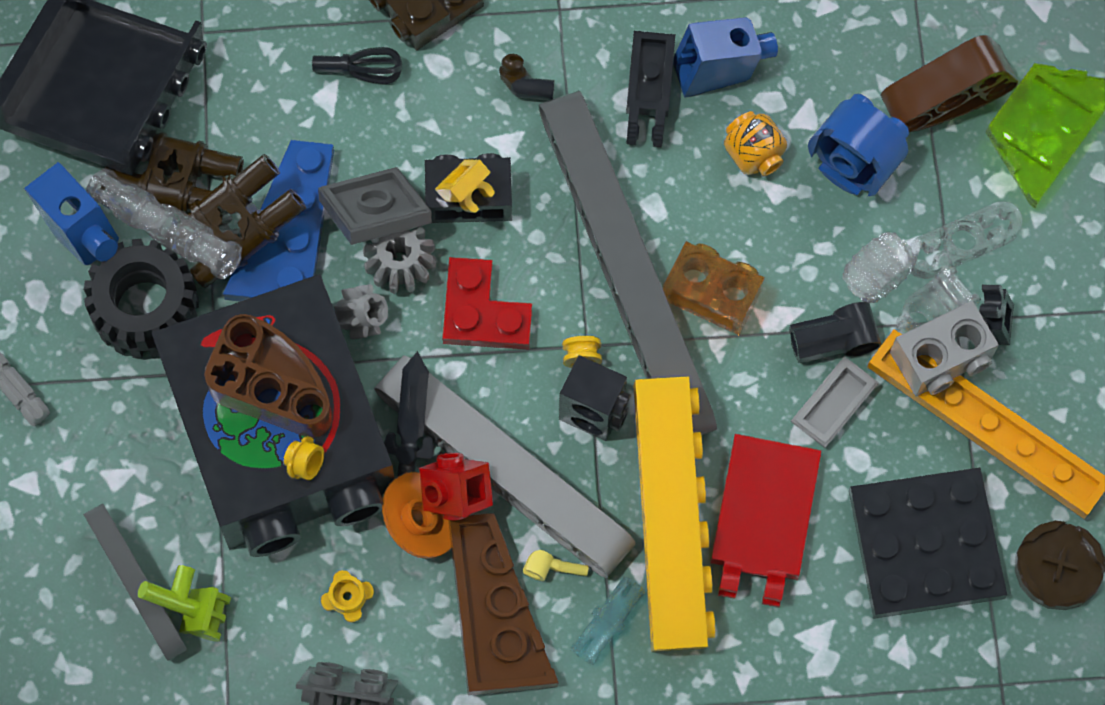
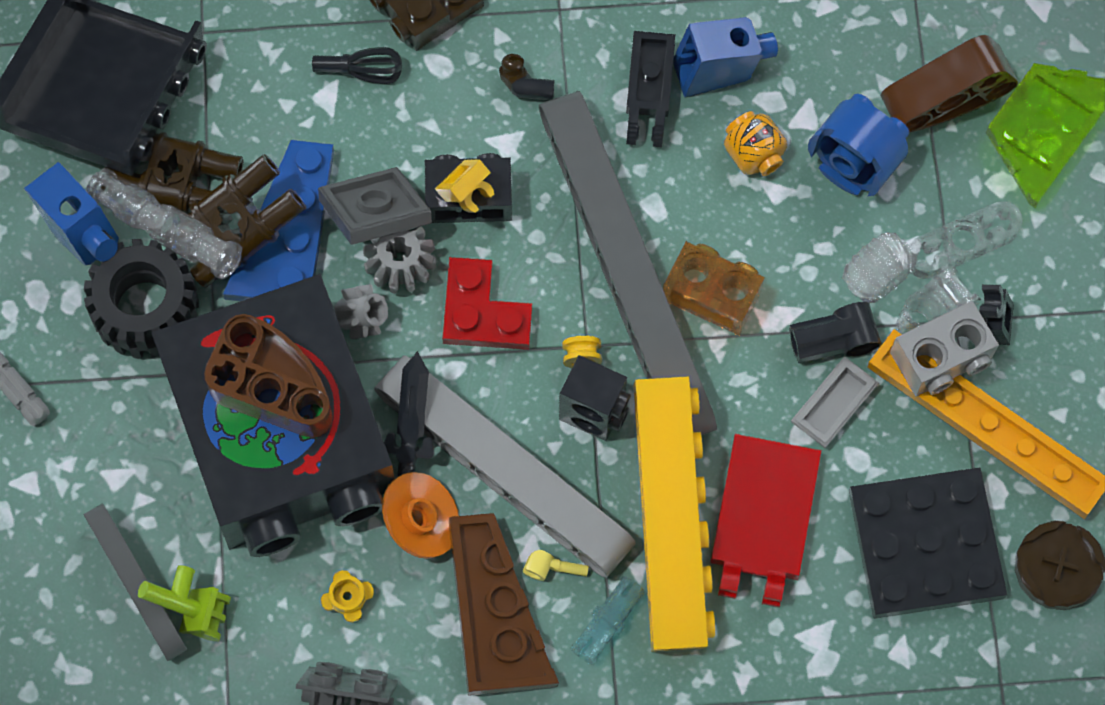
(303, 458): yellow plate -> none
(455, 486): red brick -> none

